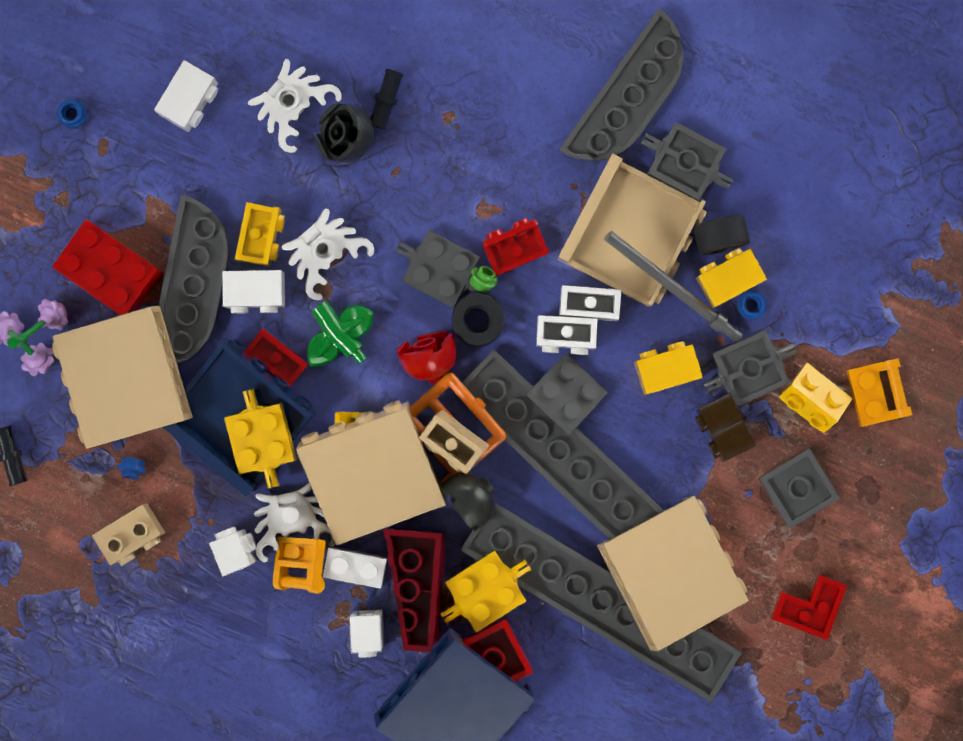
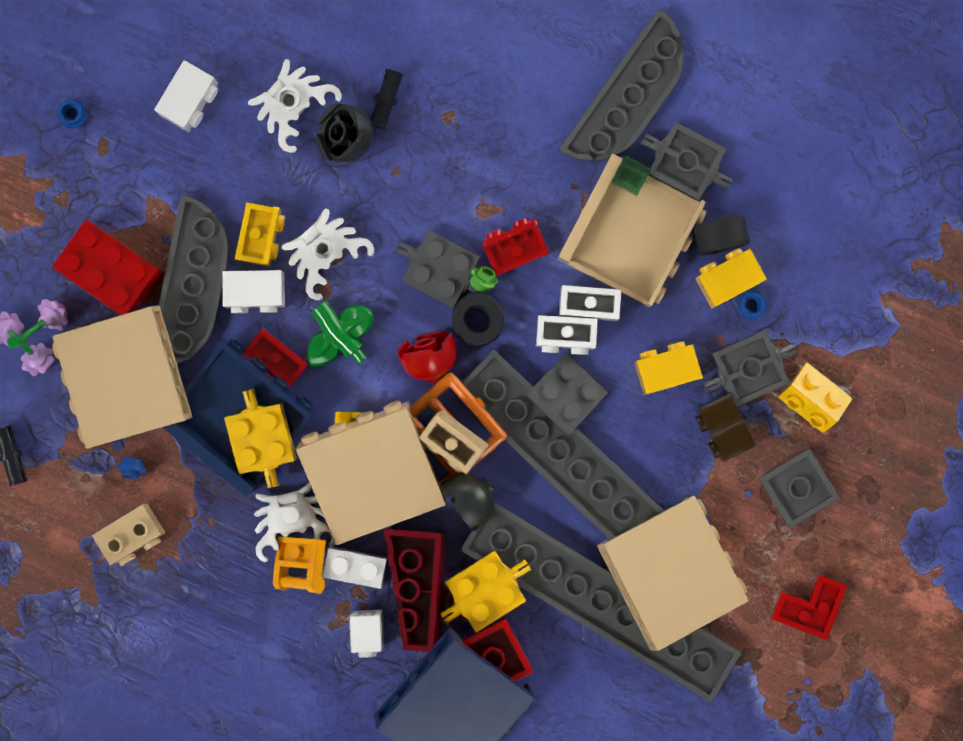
(233, 550): white brick -> none
(631, 176): none -> clear green tile
(716, 320): dark grey bar -> none
(869, 393): light orange plate -> none

